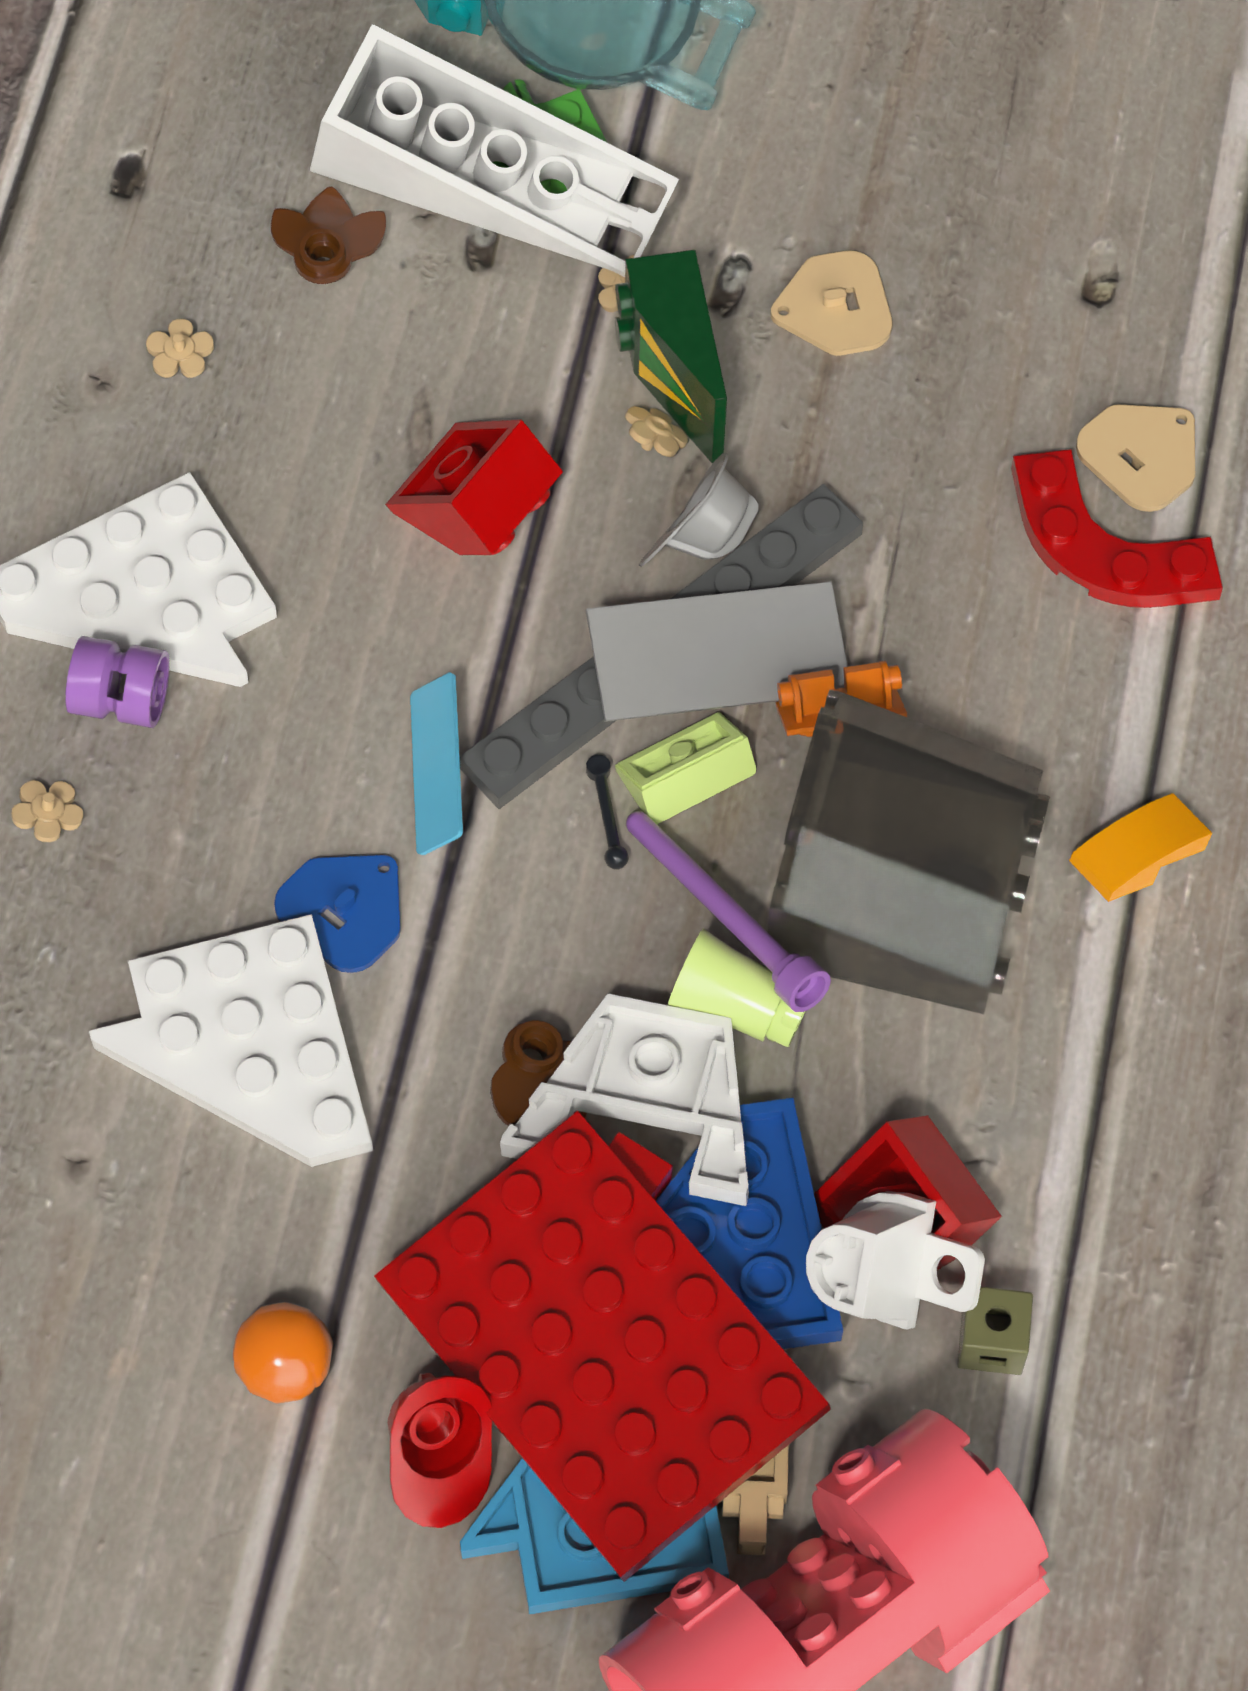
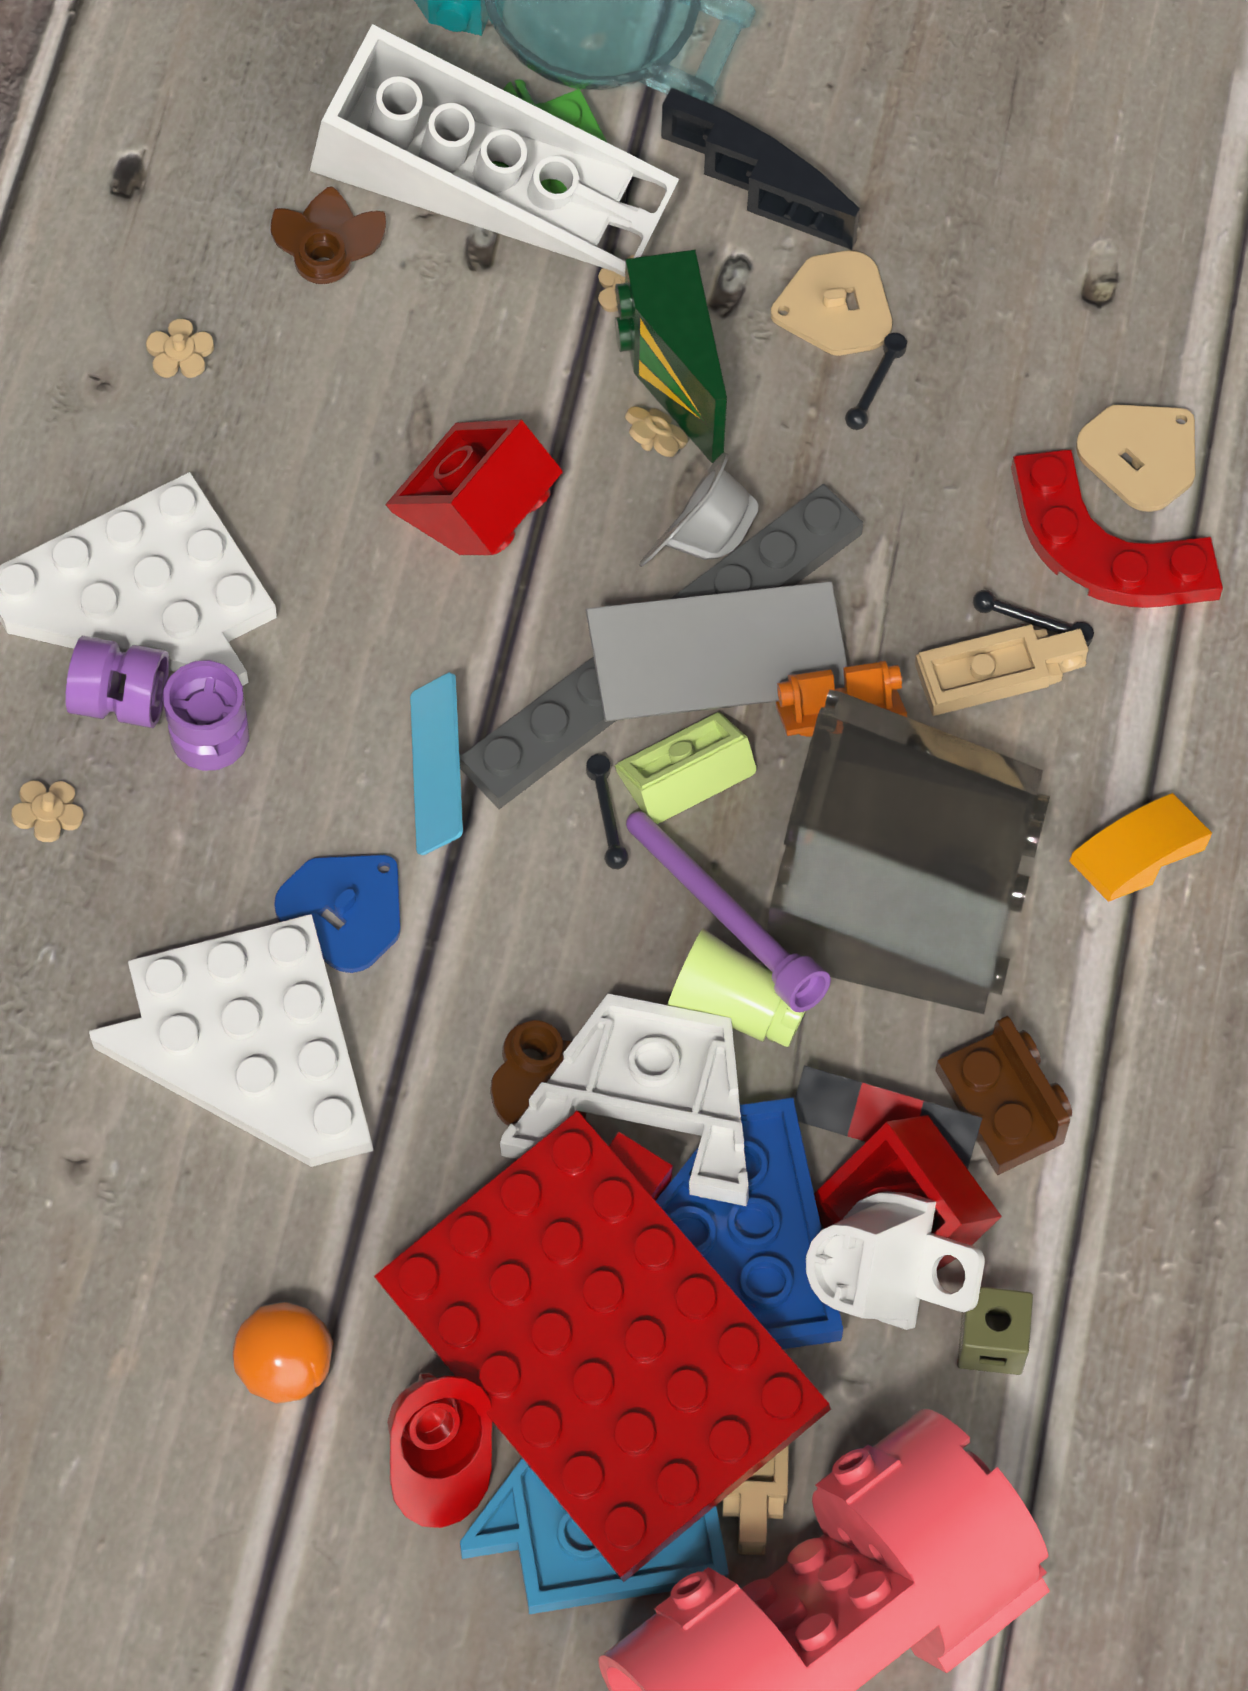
(206, 715): none -> medium lavender wheel
(777, 179): none -> black slope
(862, 1109): none -> black sticker
(893, 347): none -> black hinge
(985, 602): none -> black hinge
(997, 666): none -> tan hinge
(1010, 1093): none -> reddish brown bracket

